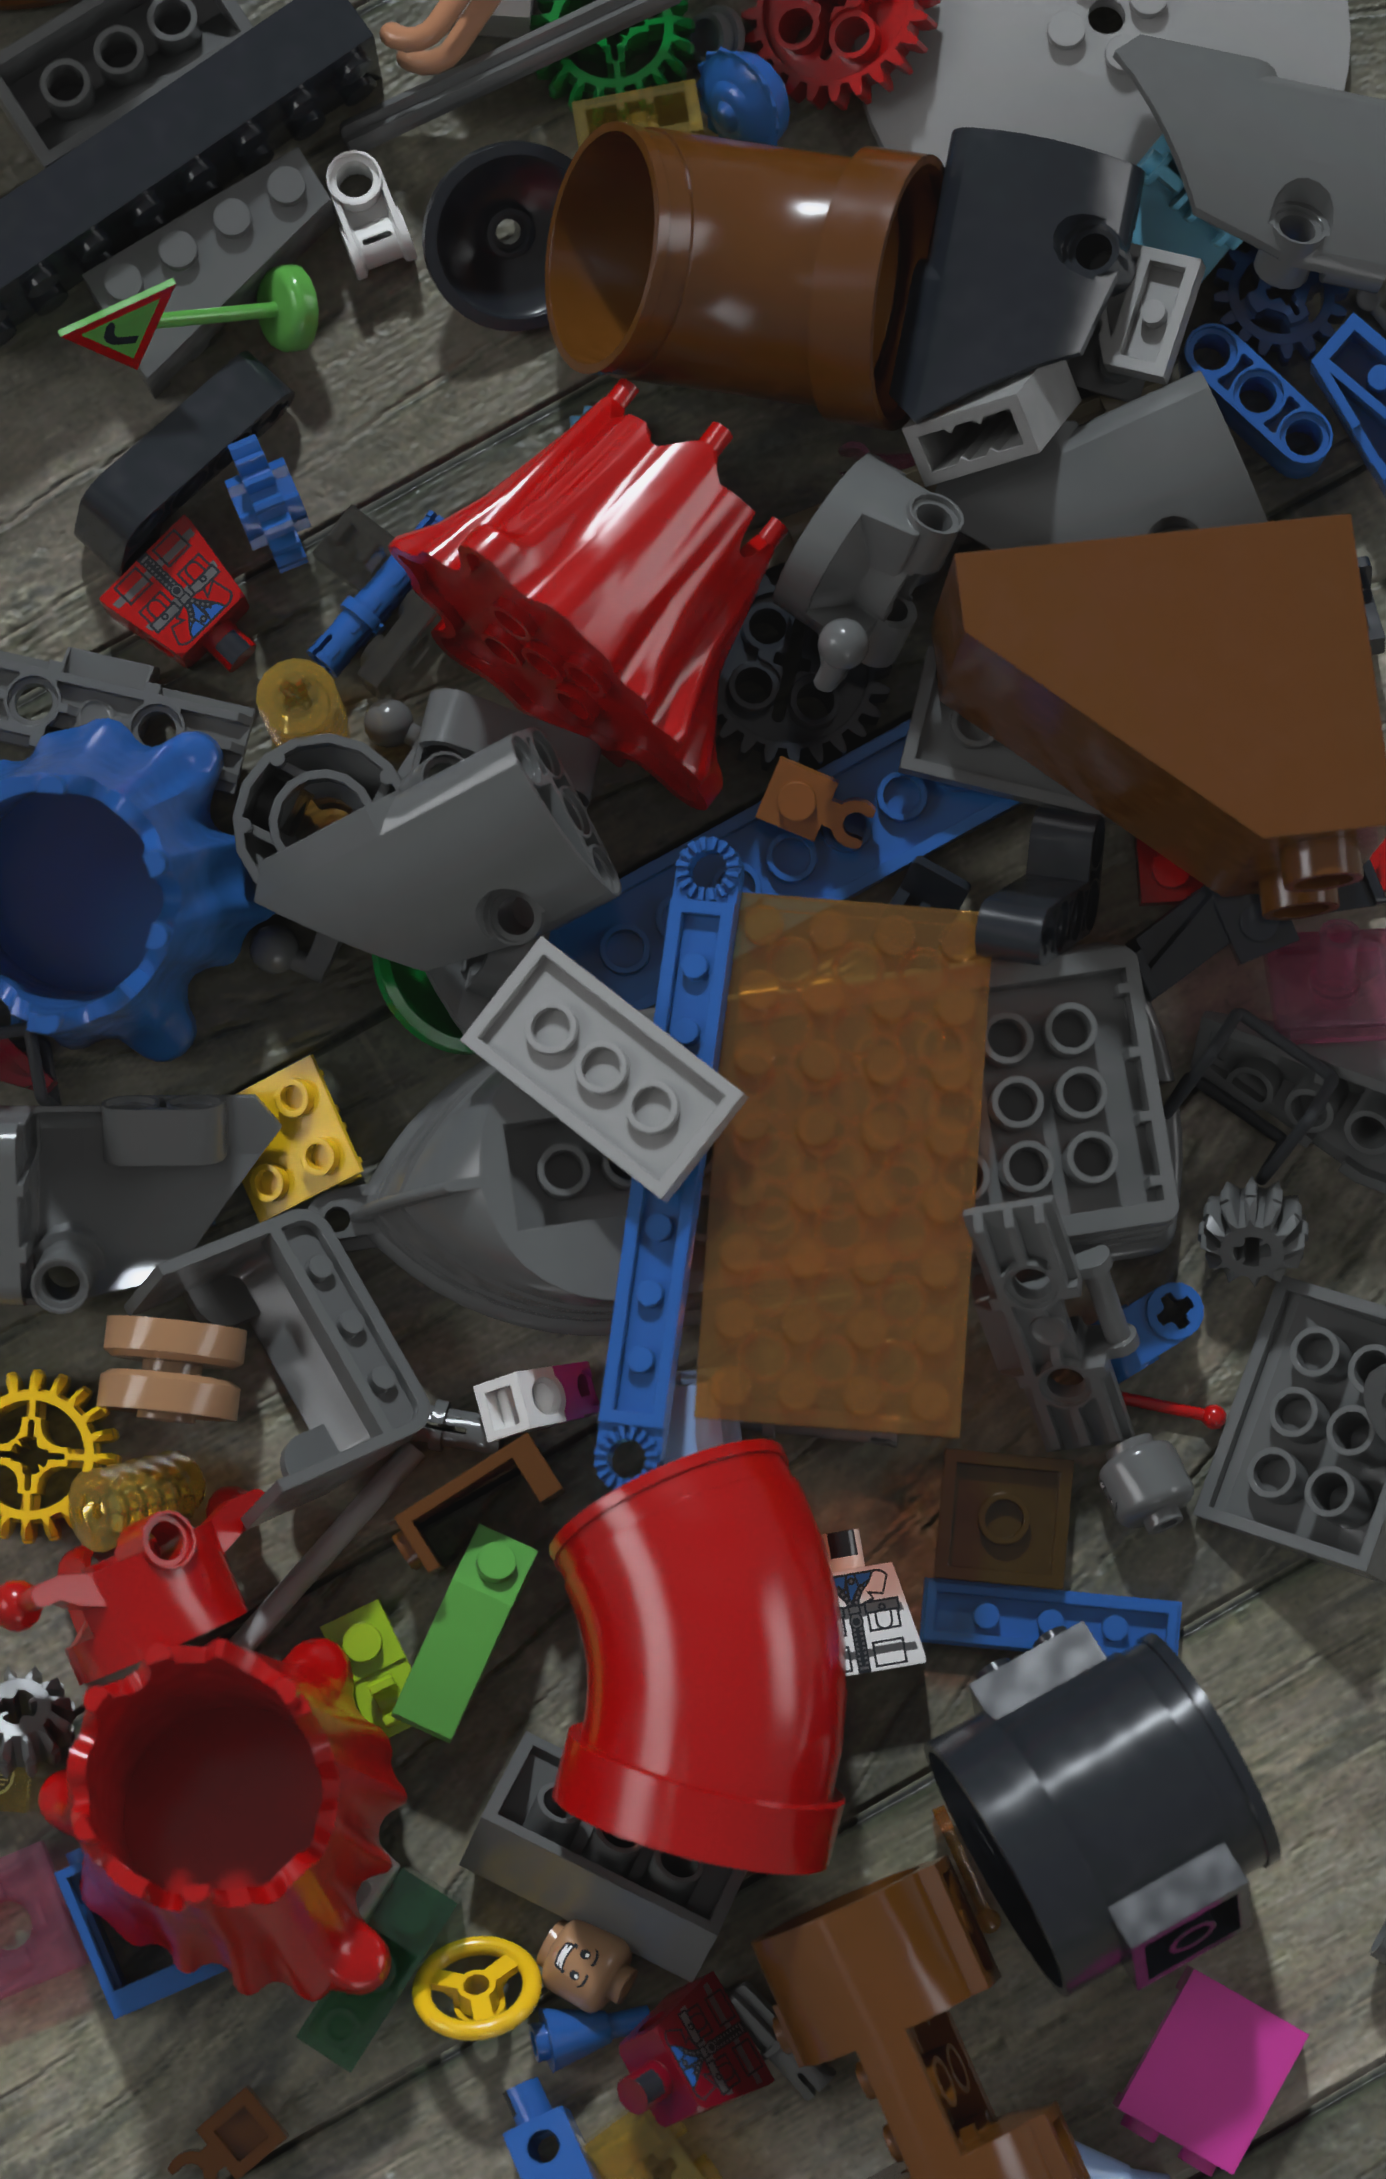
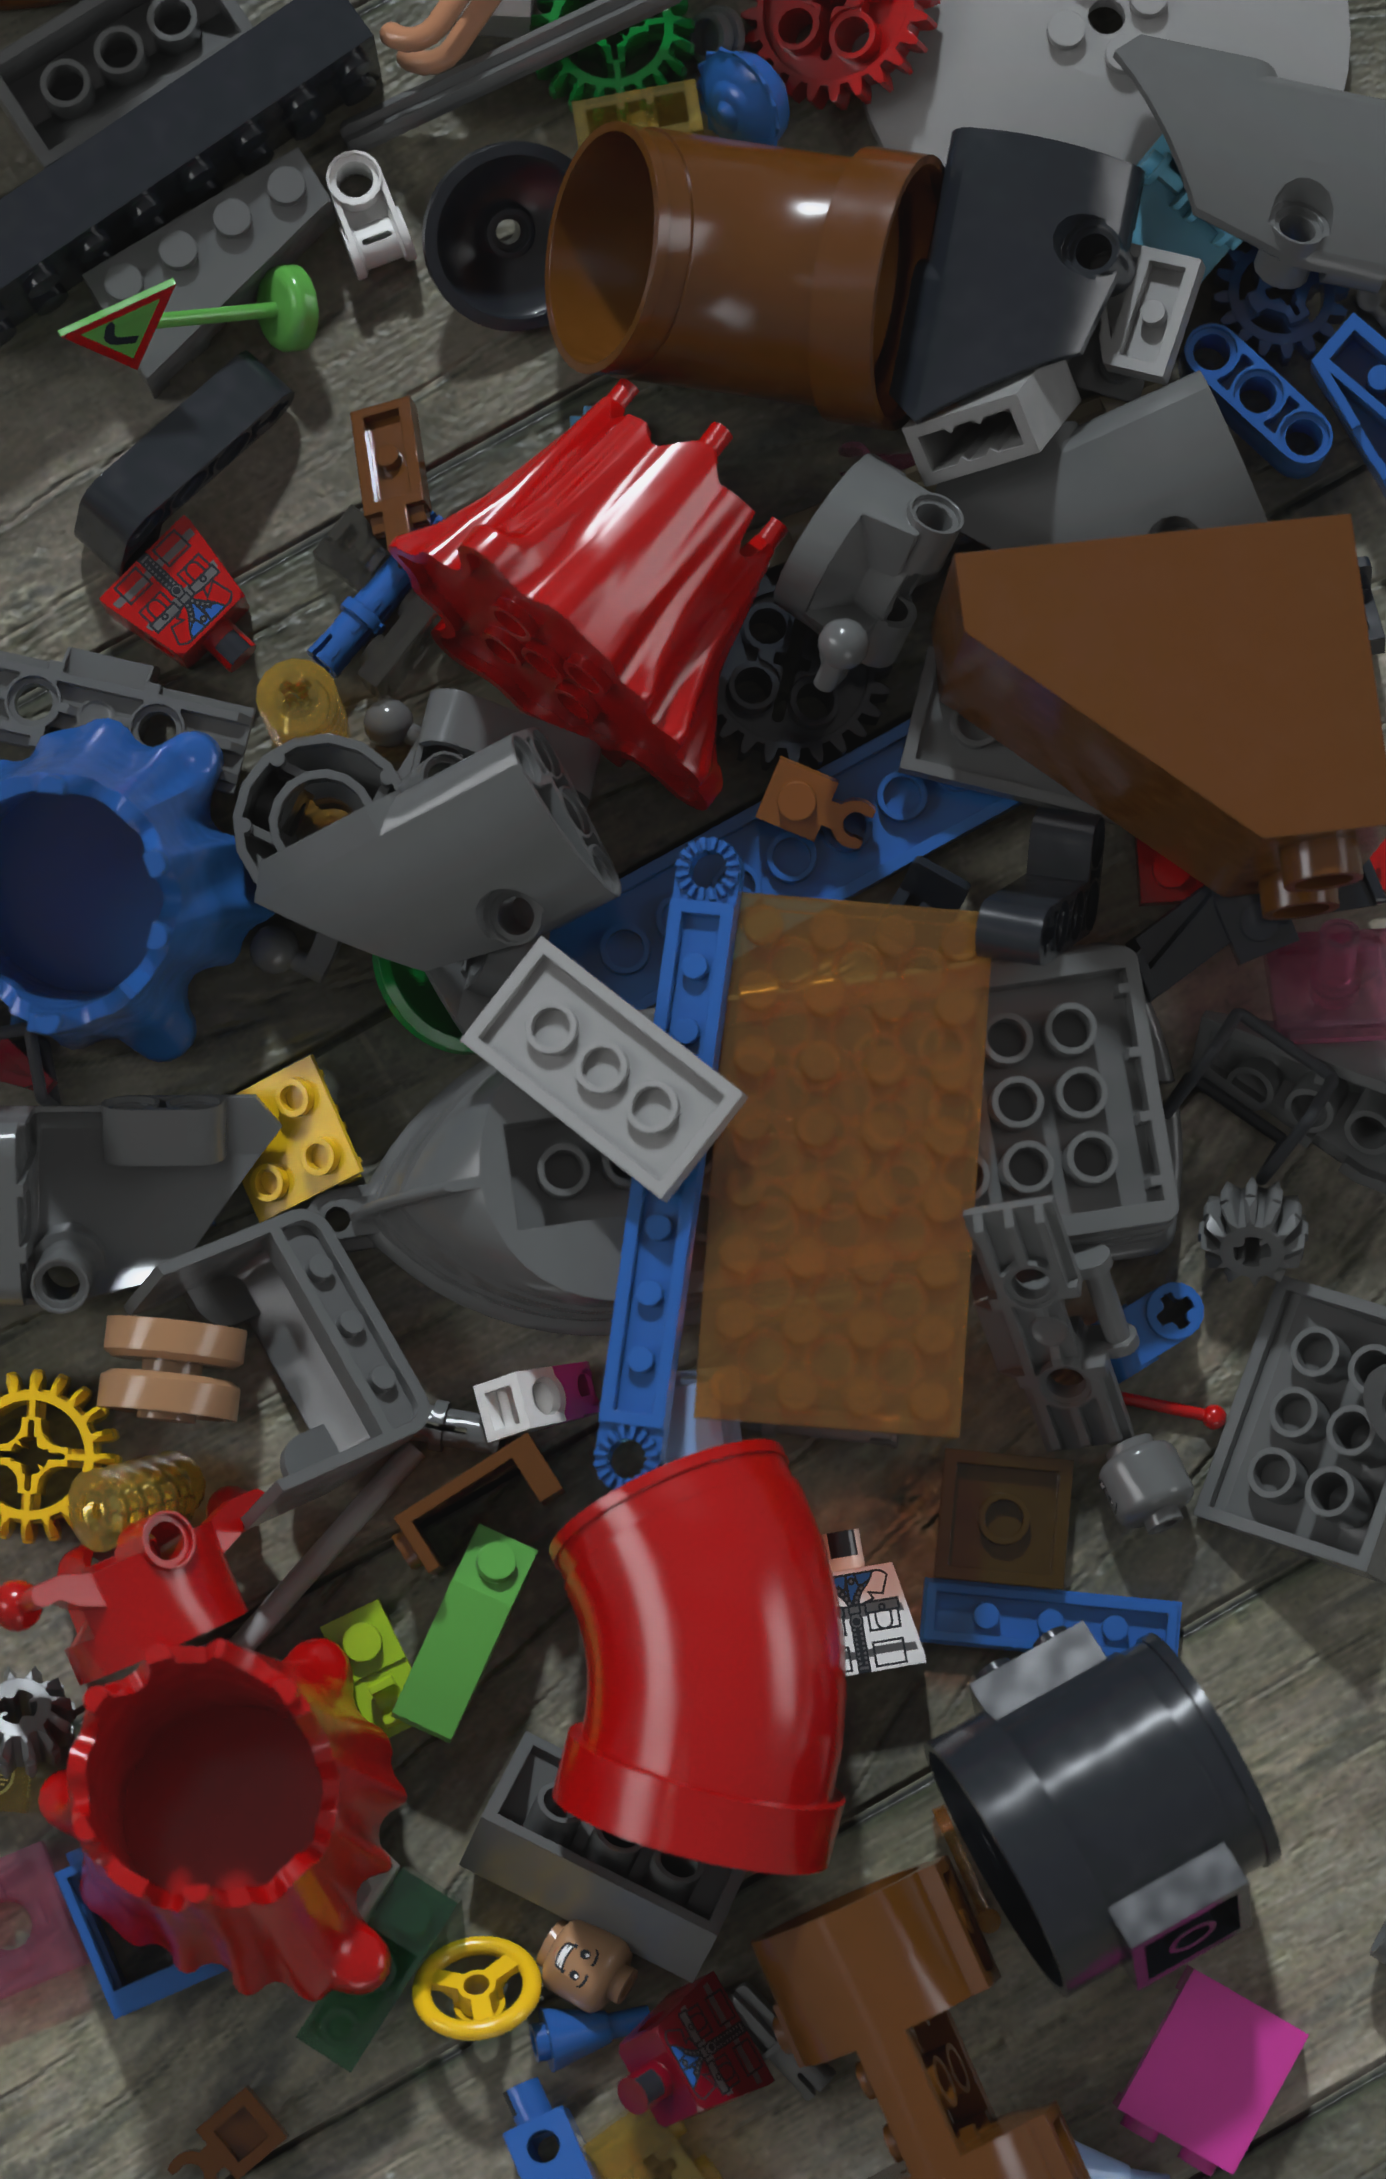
(267, 503): blue gear -> none
(391, 468): none -> reddish brown hinge

